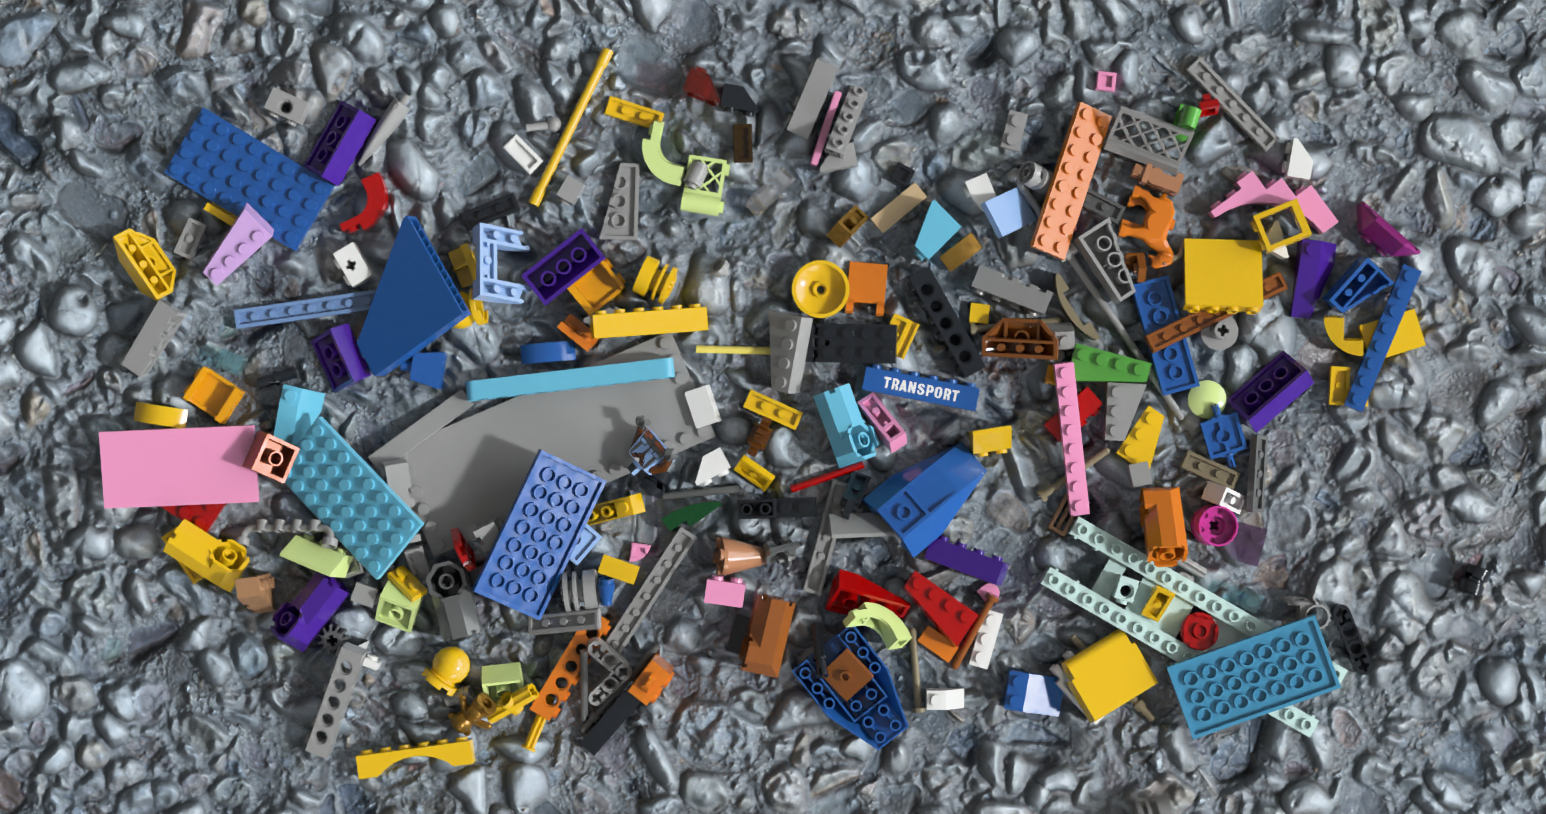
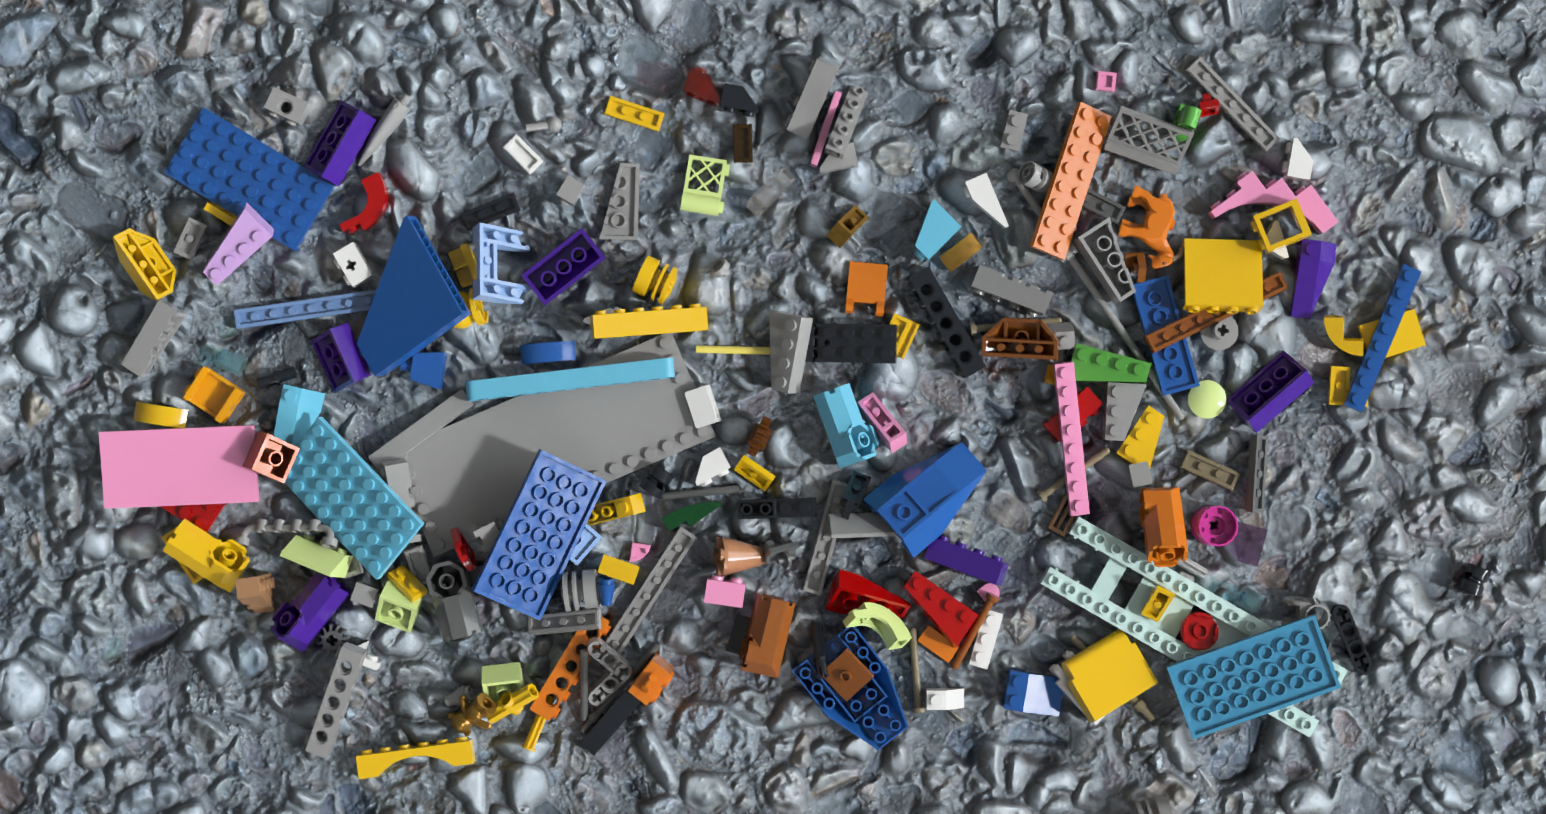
(447, 669): yellow tile -> none
(577, 332): orange bracket -> none
(597, 287): light orange panel -> none
(601, 64): yellow piece -> none
(649, 451): torso -> none
(655, 160): yellowish green arch -> none
(695, 175): light grey brick -> none
(773, 409): yellow plate -> none
(827, 476): red bar -> none
(829, 277): yellow dish -> none
(898, 207): tan tile -> none
(902, 175): black tile -> none
(920, 388): blue brick -> none
(979, 313): yellow tile -> none
(990, 439): yellow slope -> none
(1008, 212): light blue tile -> none
(1086, 329): dark tan slope -> none
(1131, 583): light aqua brick -> none
(1156, 179): nougat hips -> none
(1223, 435): blue plate -> none
(1223, 497): white slope -> none
(1356, 285): blue wedge -> none
(1381, 234): magenta wedge -> none

